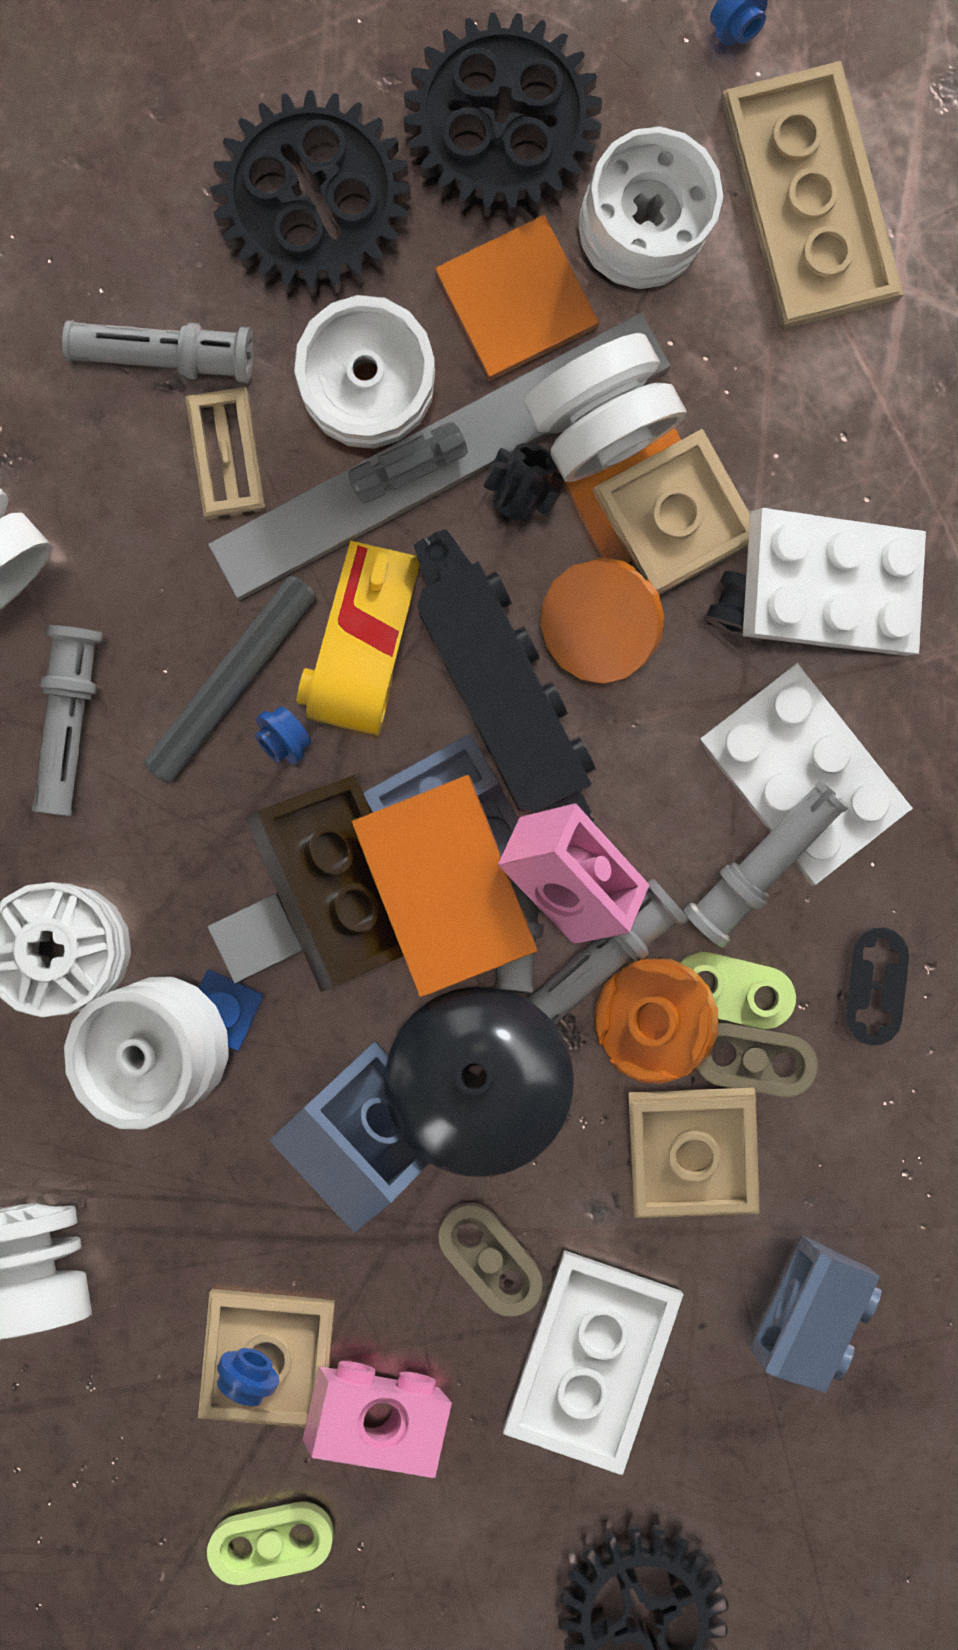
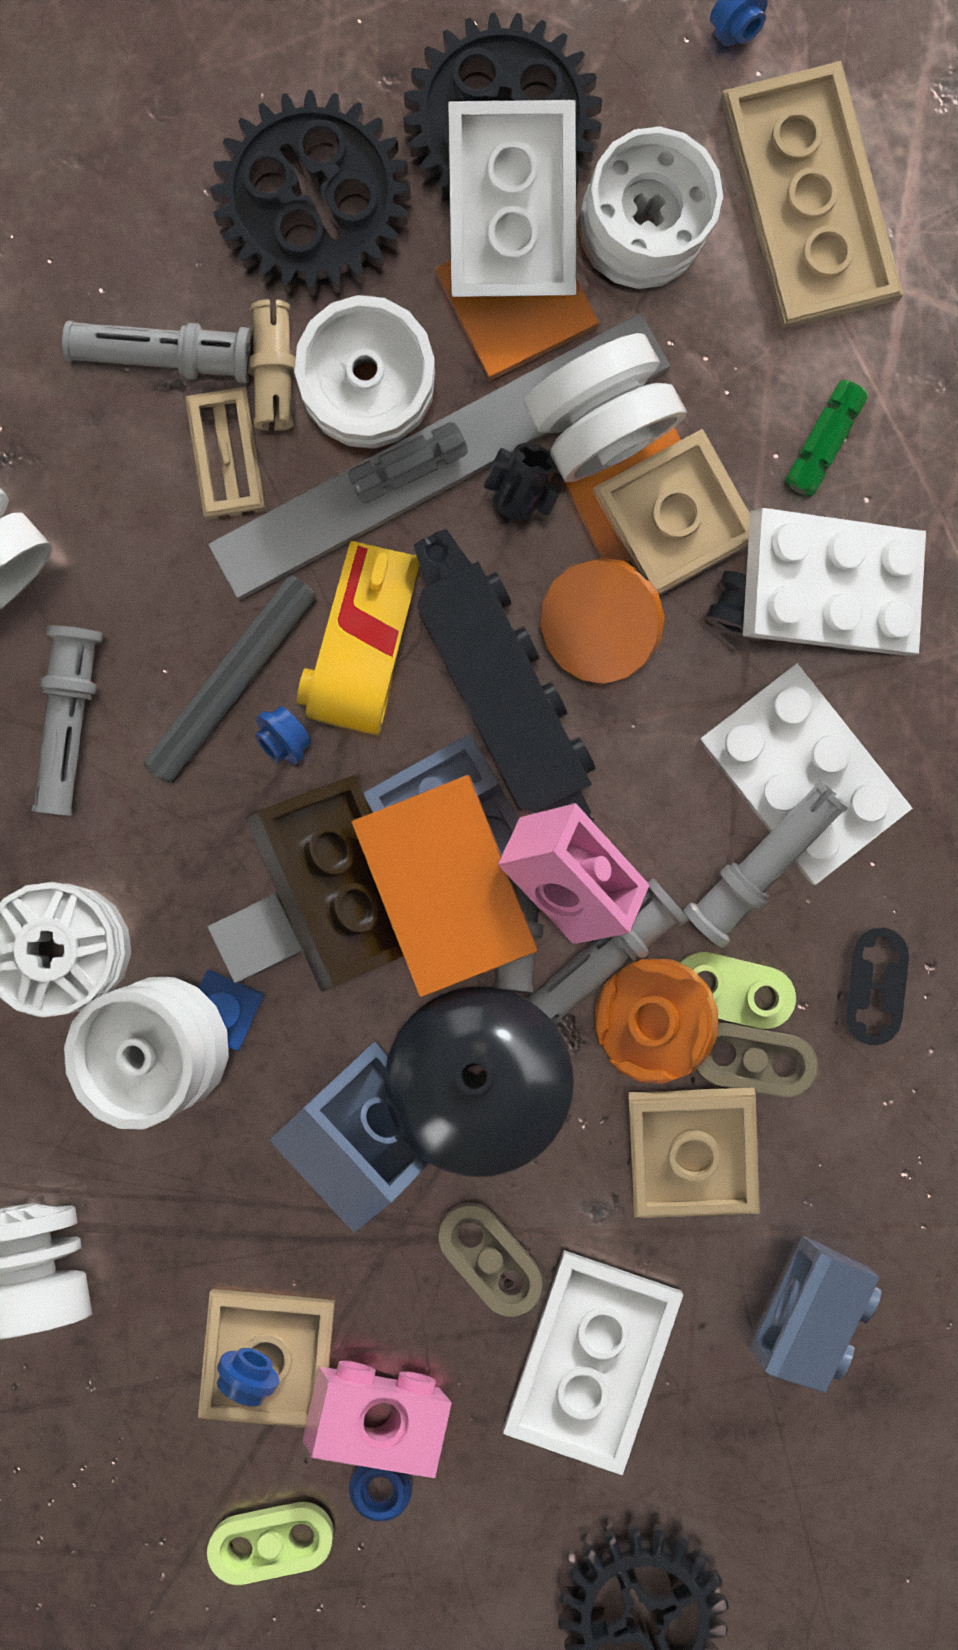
(271, 365): none -> tan pin
(376, 1507): none -> blue plate
(512, 198): none -> white plate
(826, 437): none -> green axle

